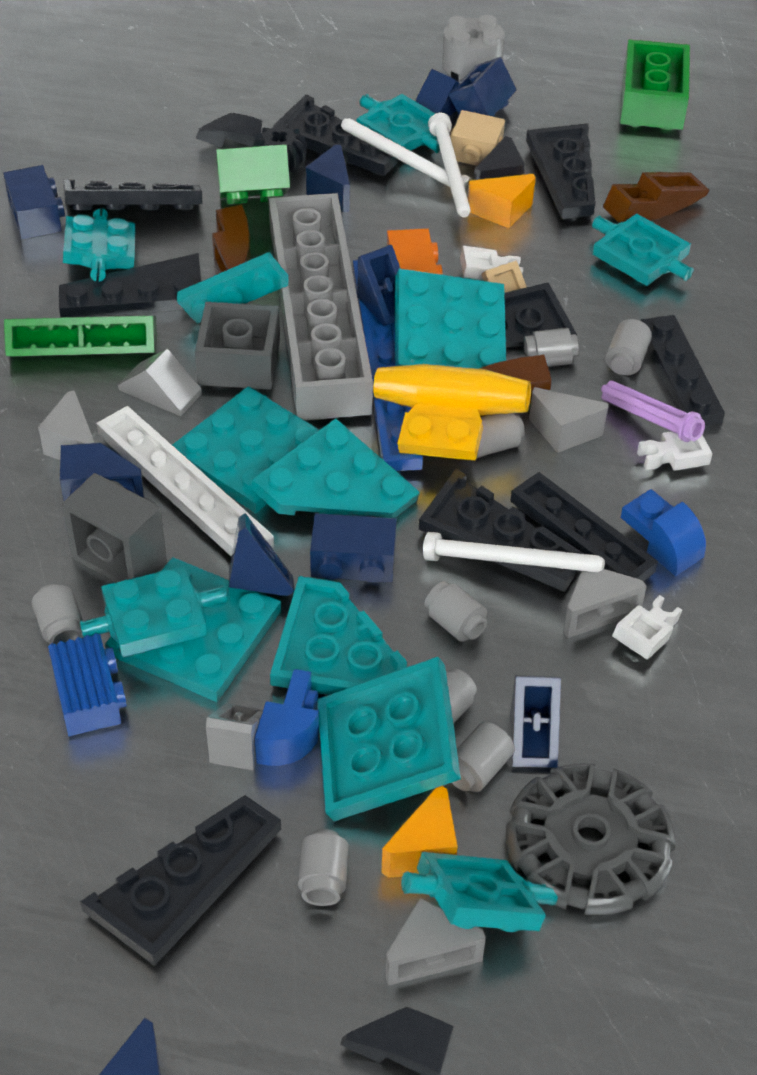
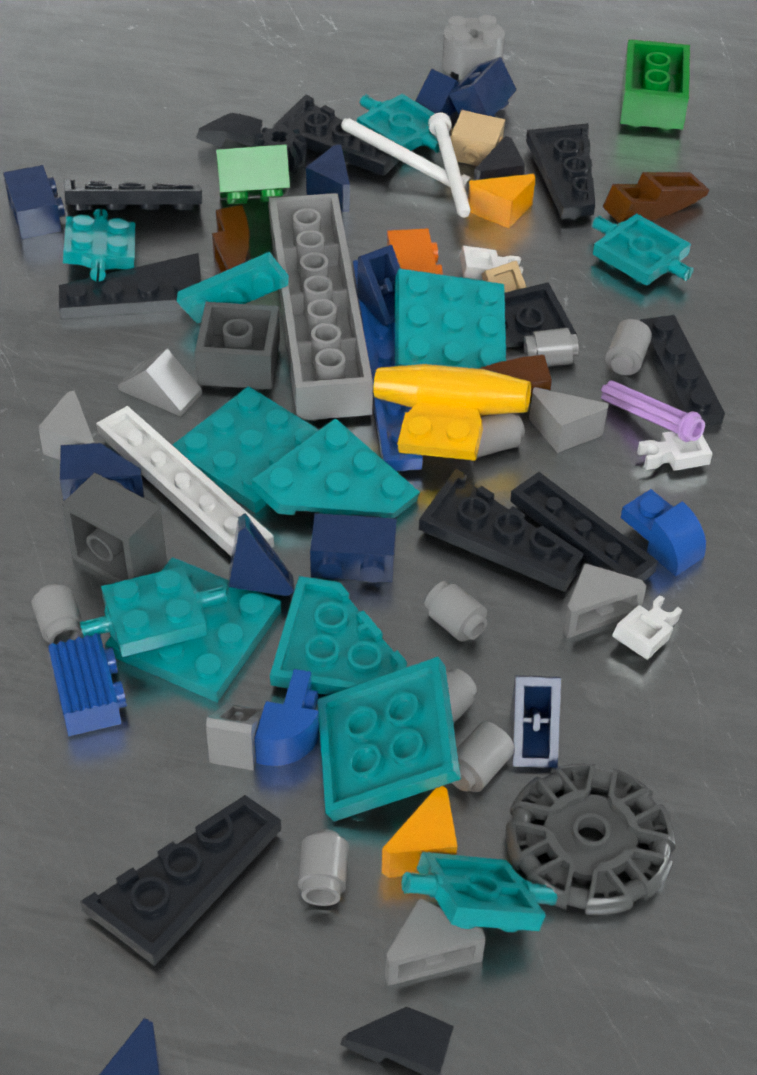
(80, 335): green brick -> none
(435, 547): white bar -> none

